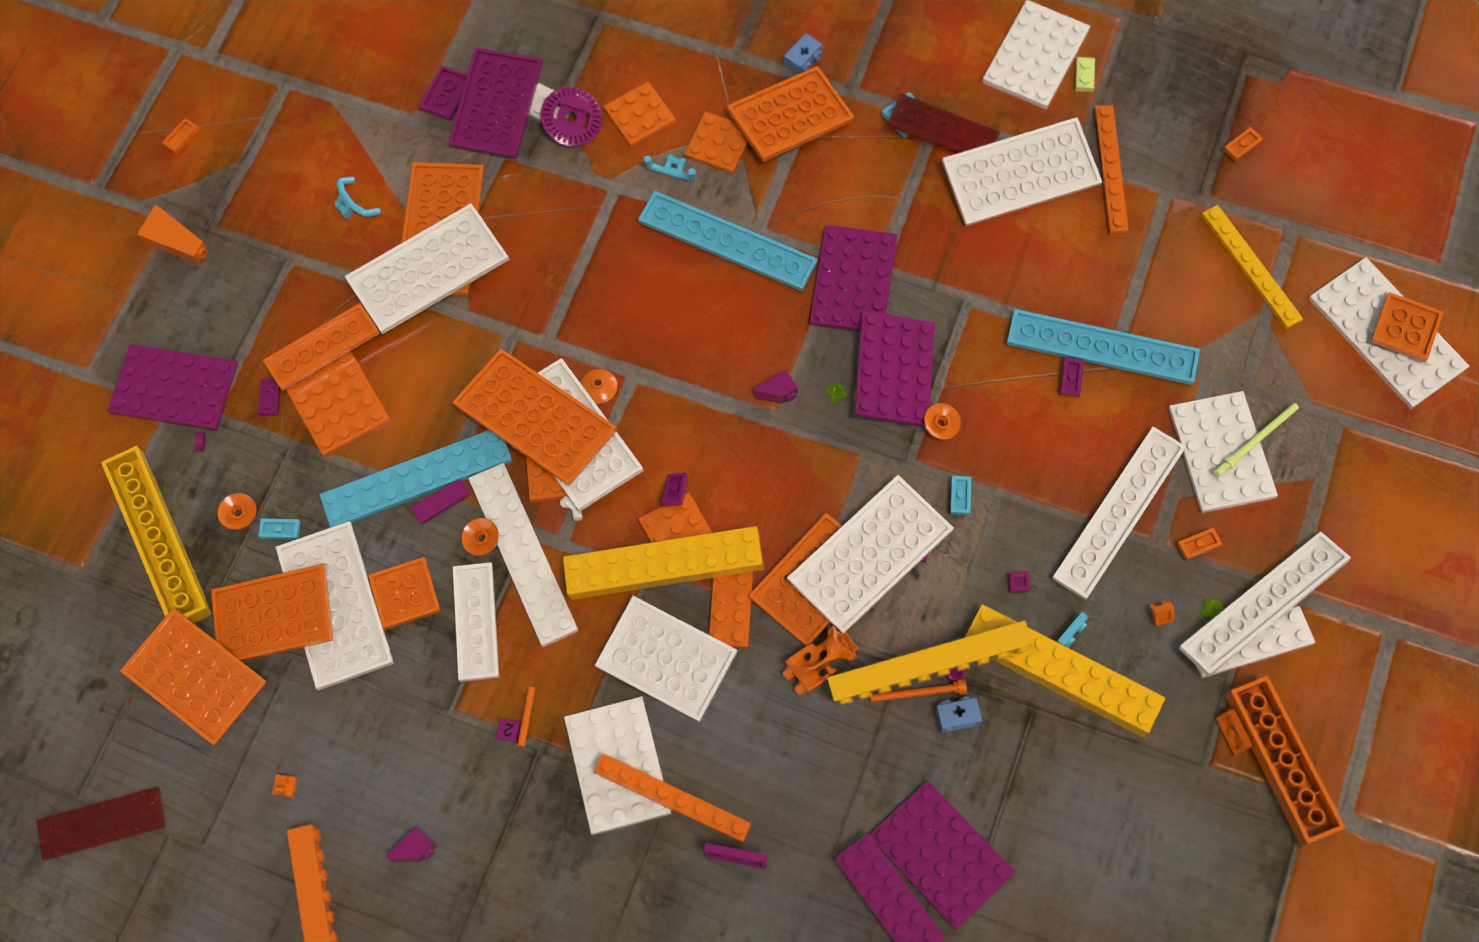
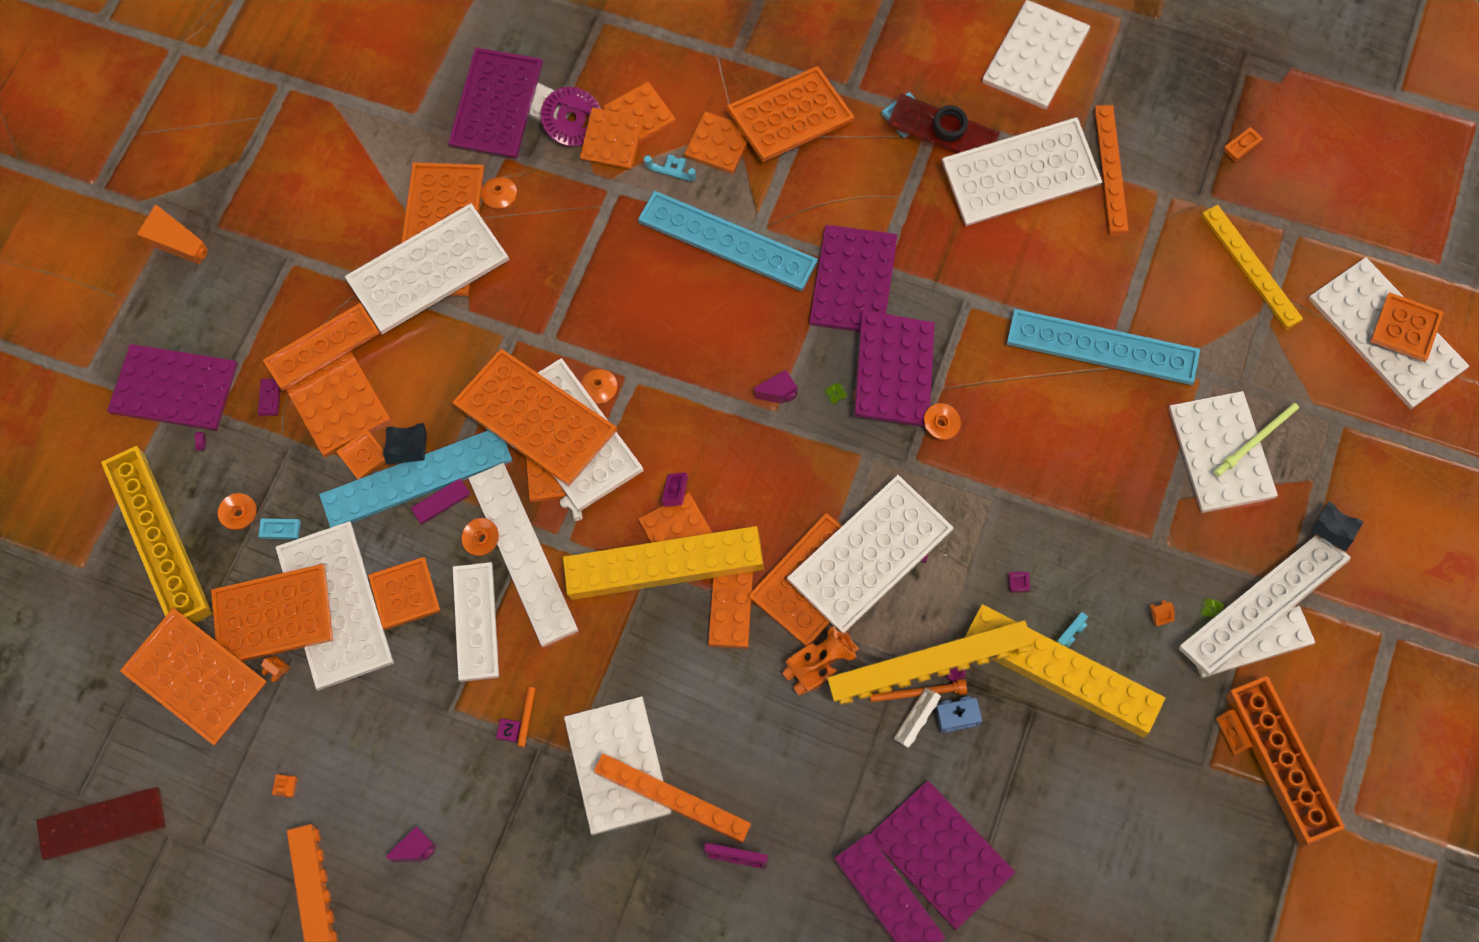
(180, 136): orange tile -> none
(275, 666): none -> orange tile
(347, 205): medium azure piece -> none
(362, 455): none -> orange plate
(405, 444): none -> black brick
(444, 93): magenta tile -> none
(502, 198): none -> orange dish
(612, 138): none -> orange plate
(666, 658): white plate -> none
(803, 54): medium blue brick -> none
(917, 717): none -> white plate
(952, 111): none -> black tyre
(960, 495): medium azure plate -> none
(1071, 377): magenta plate -> none
(1085, 74): yellowish green plate -> none
(1118, 513): white plate -> none
(1199, 544): orange plate -> none
(1336, 527): none -> black brick

